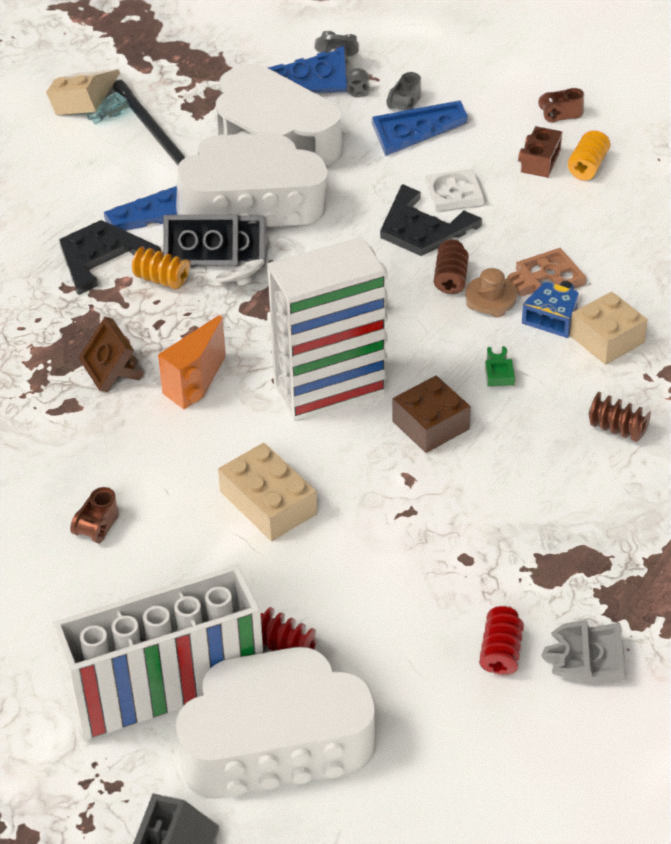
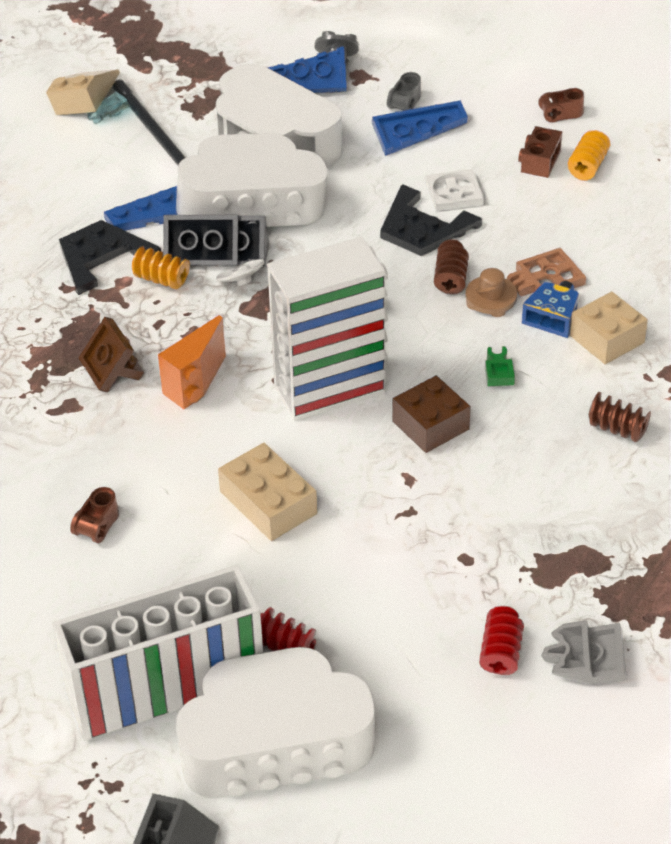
(361, 87): dark grey wheel -> none

